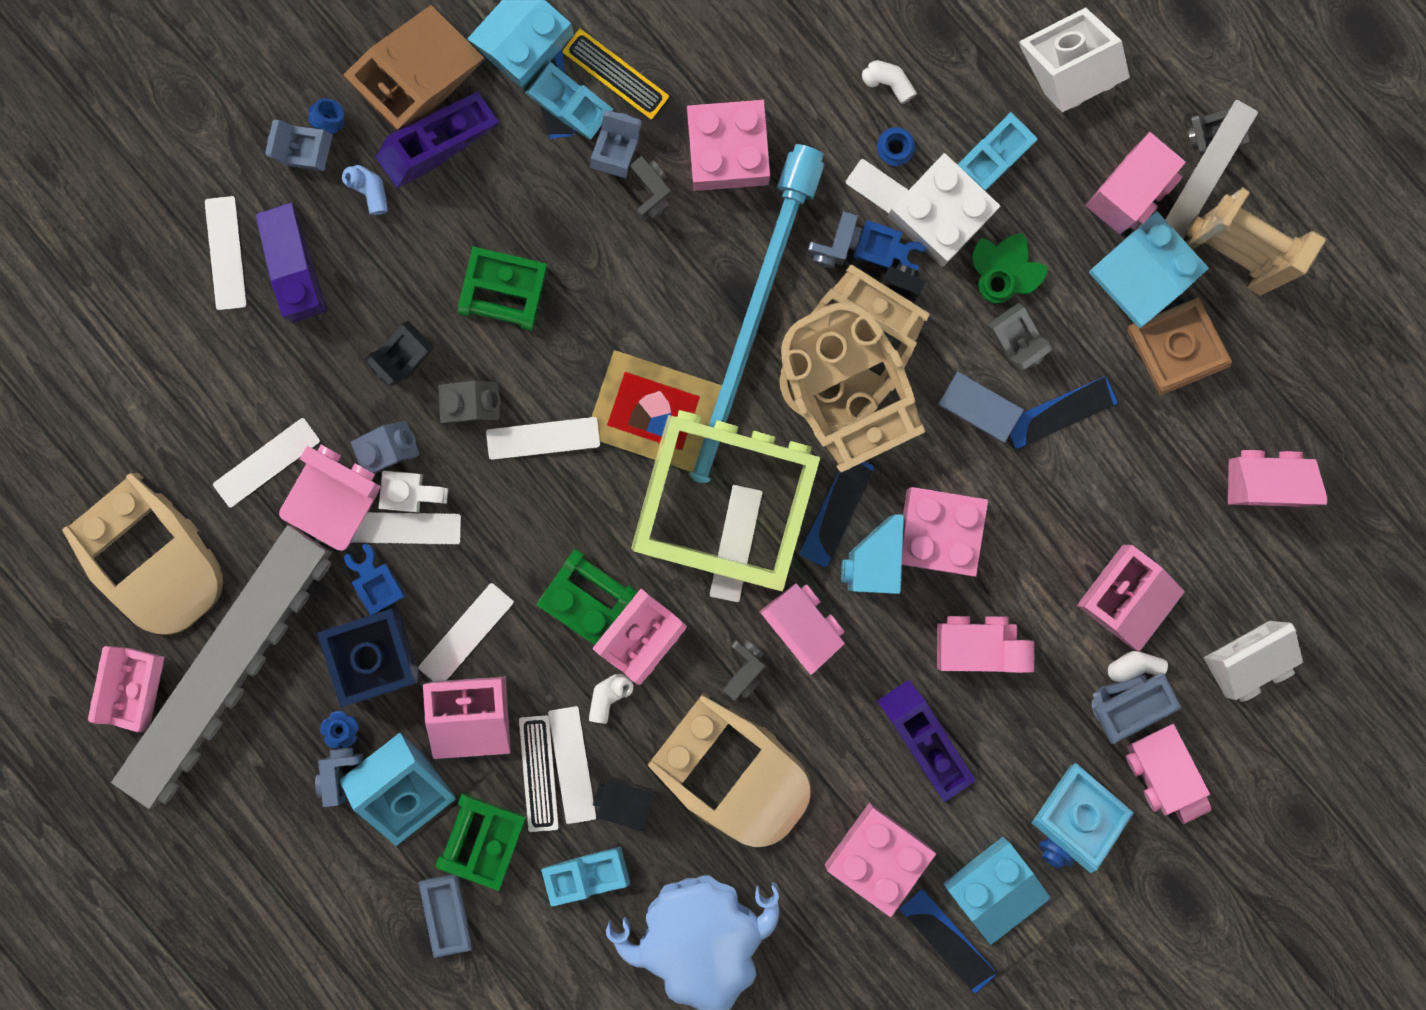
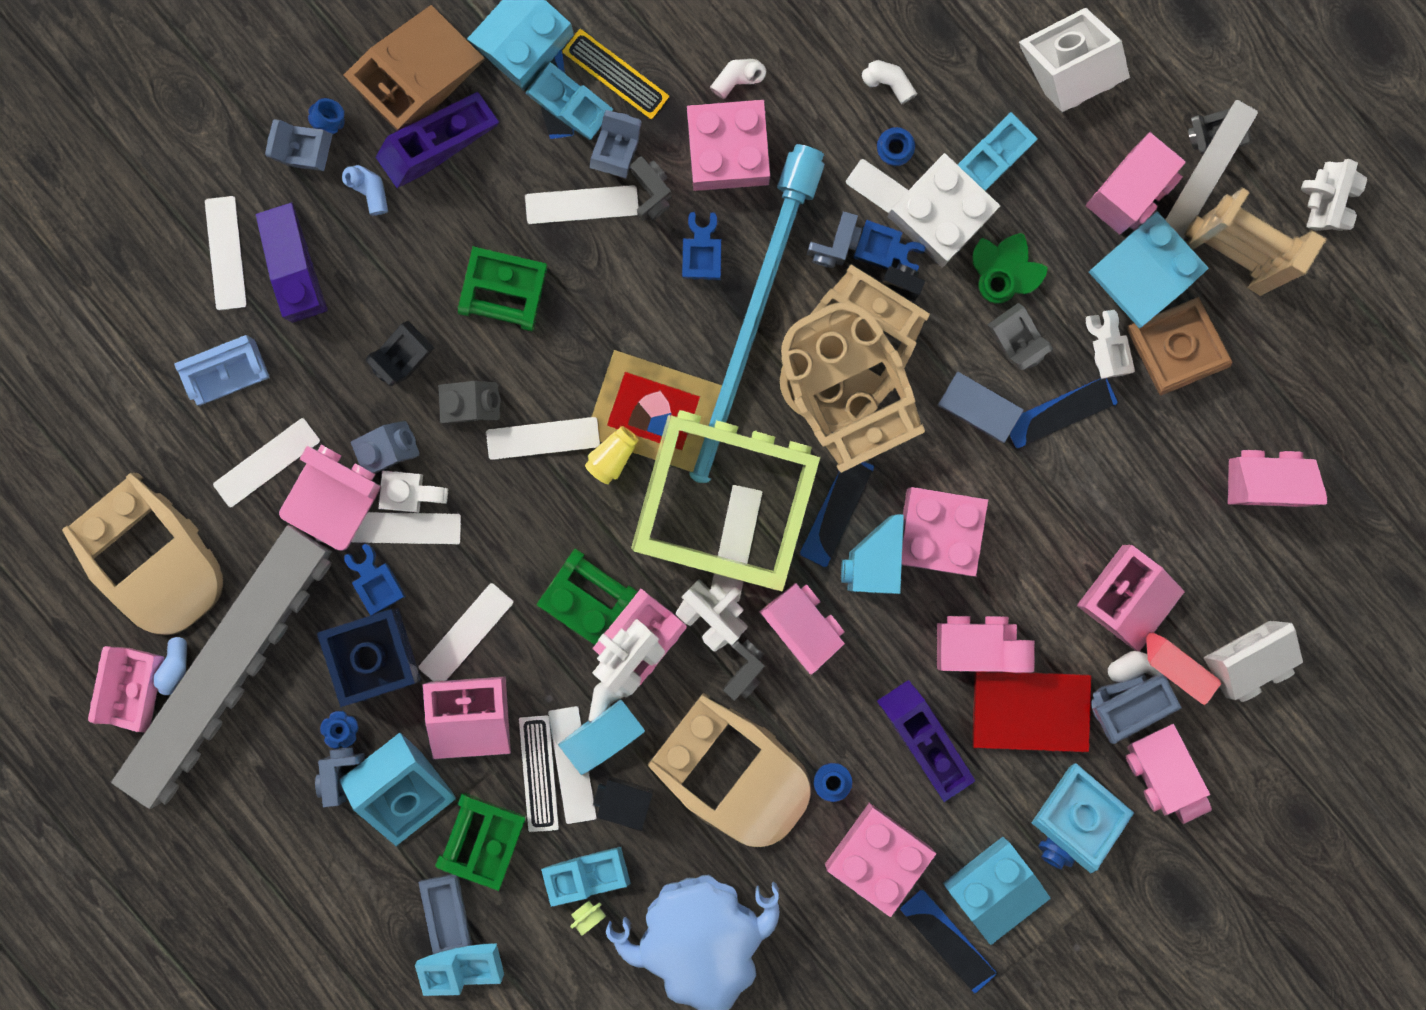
(173, 666): none -> light blue arm
(222, 370): none -> light blue hinge
(452, 969): none -> medium azure slope
(581, 204): none -> white sticker
(587, 917): none -> yellowish green plate
(601, 738): none -> medium azure slope
(611, 456): none -> light yellow cone
(624, 655): none -> white hips
(702, 254): none -> blue plate
(717, 610): none -> white hips
(738, 72): none -> white arm
(824, 773): none -> blue plate
(1031, 711): none -> red tile
(1111, 349): none -> white plate
(1181, 668): none -> coral slope
(1330, 194): none -> white hips

